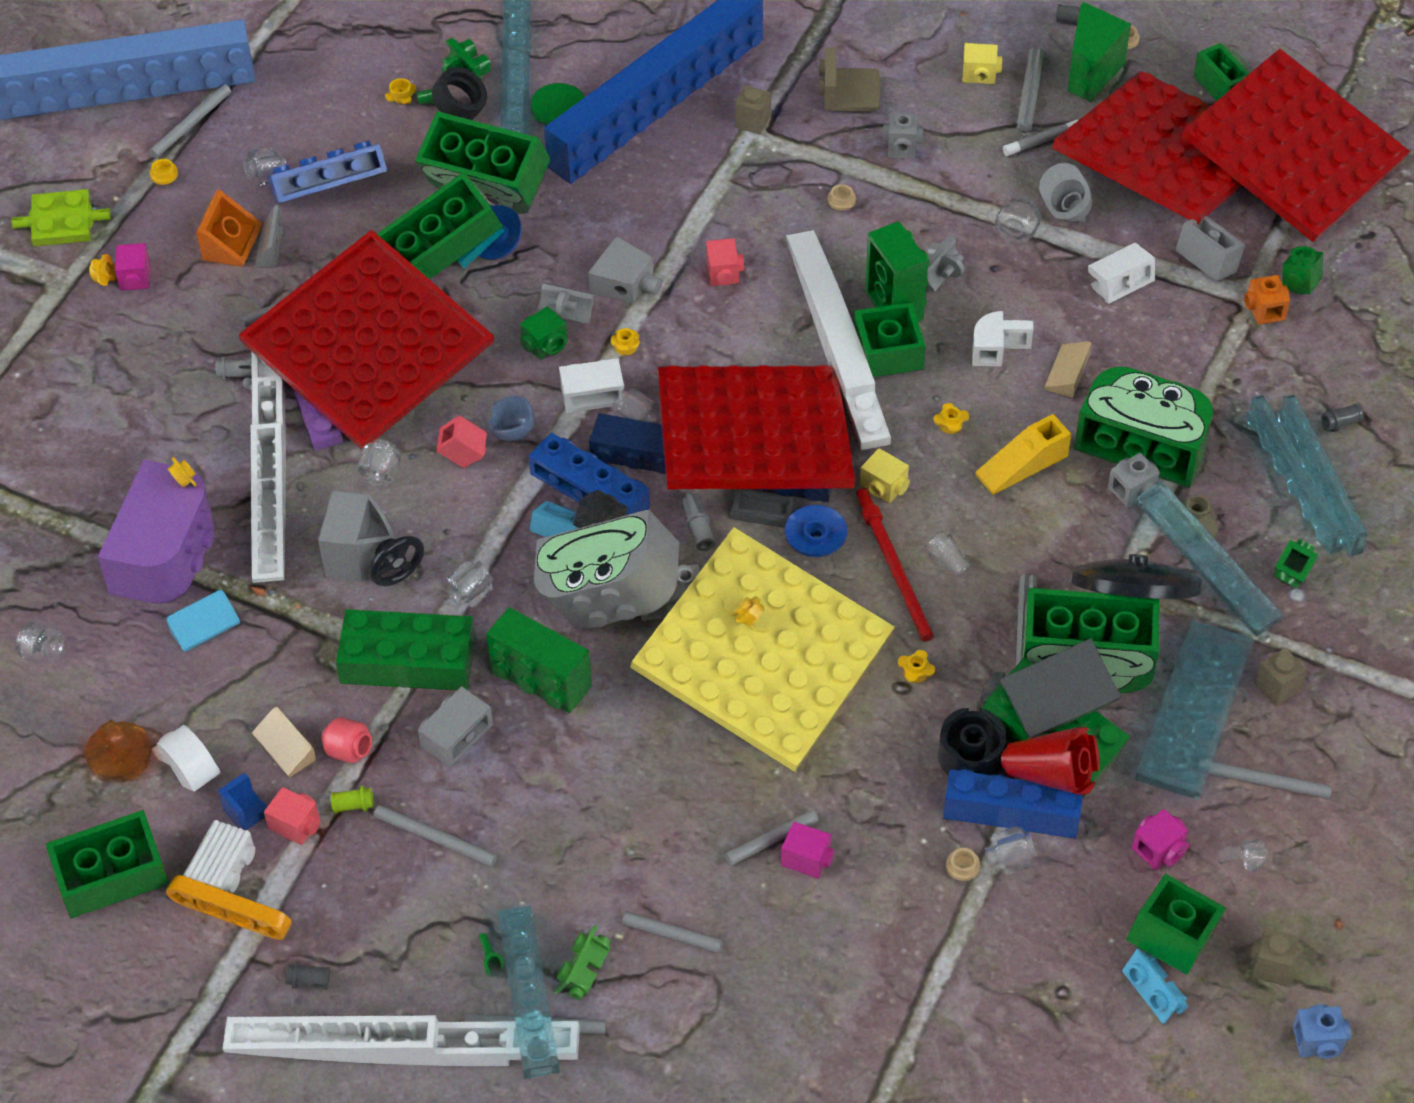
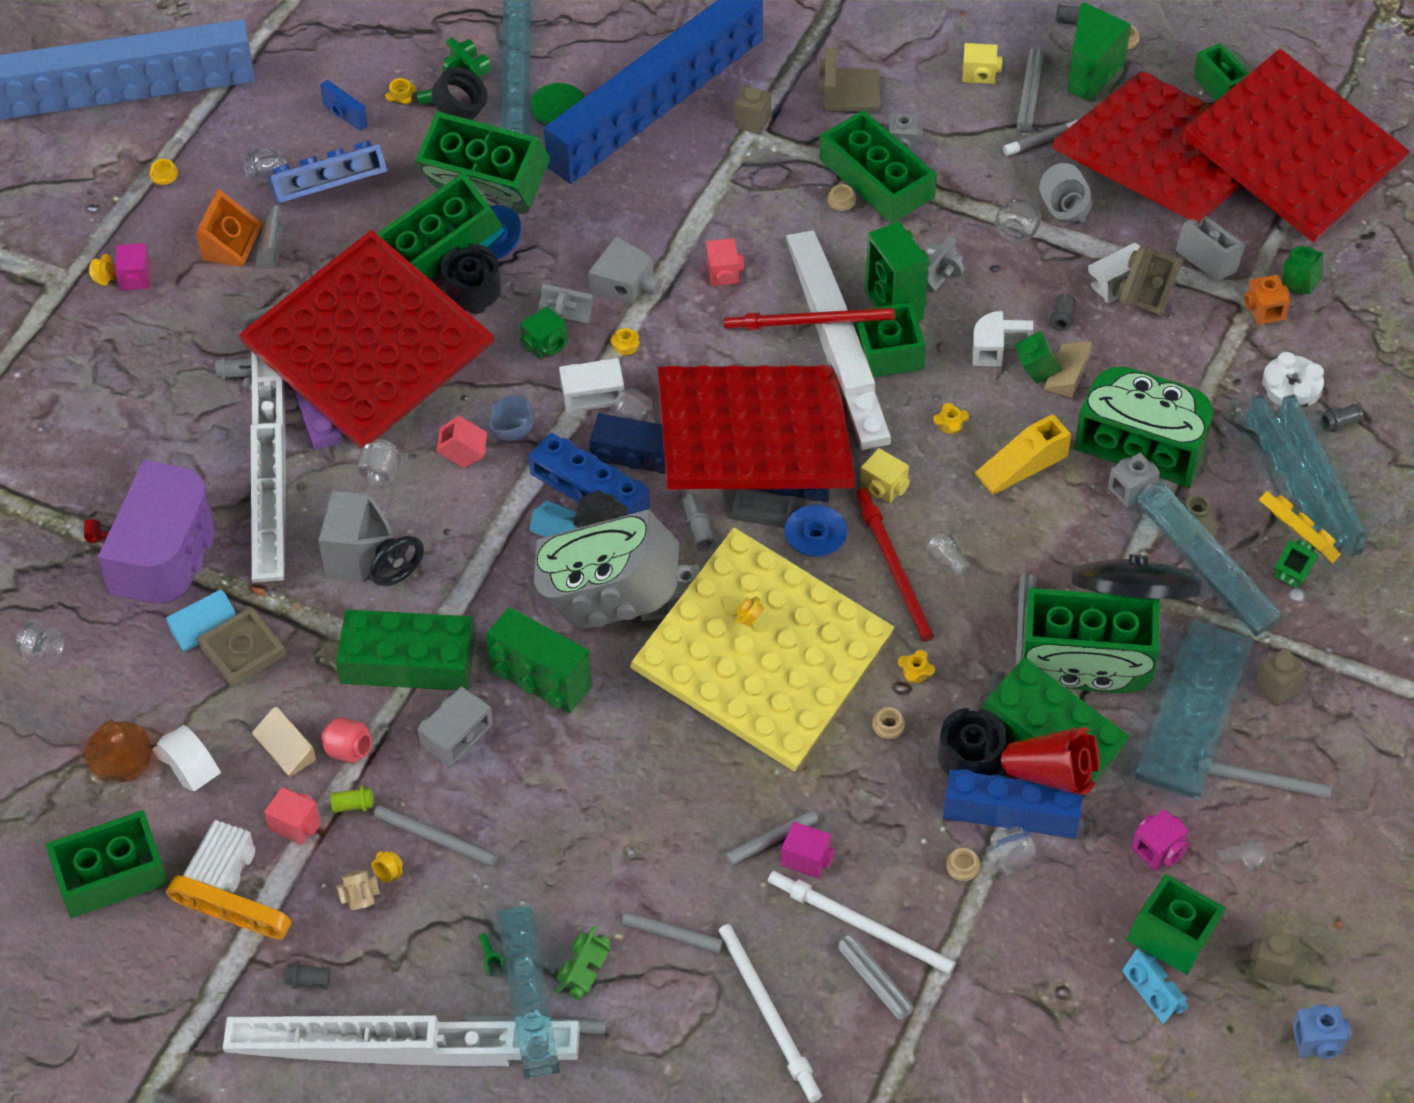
(61, 217): lime plate -> none
(93, 531): none -> red hand
(182, 472): yellow plate -> none
(189, 121): light grey bar -> none
(241, 646): none -> dark tan plate
(241, 802): blue panel -> none
(344, 105): none -> blue plate
(358, 889): none -> tan gear
(387, 866): none -> yellow plate
(470, 583): clear head -> none
(471, 277): none -> black brick
(755, 321): none -> red bar
(798, 1066): none -> white bar
(803, 893): none -> white bar
(875, 977): none -> light grey axle
(877, 166): none -> green brick
(890, 716): none -> tan plate
(1038, 357): none -> green brick
(1060, 689): dark grey tile -> none
(1062, 316): none -> dark grey pin
(1149, 279): none -> dark tan bracket
(1294, 367): none -> white plate
(1301, 525): none -> yellow plate

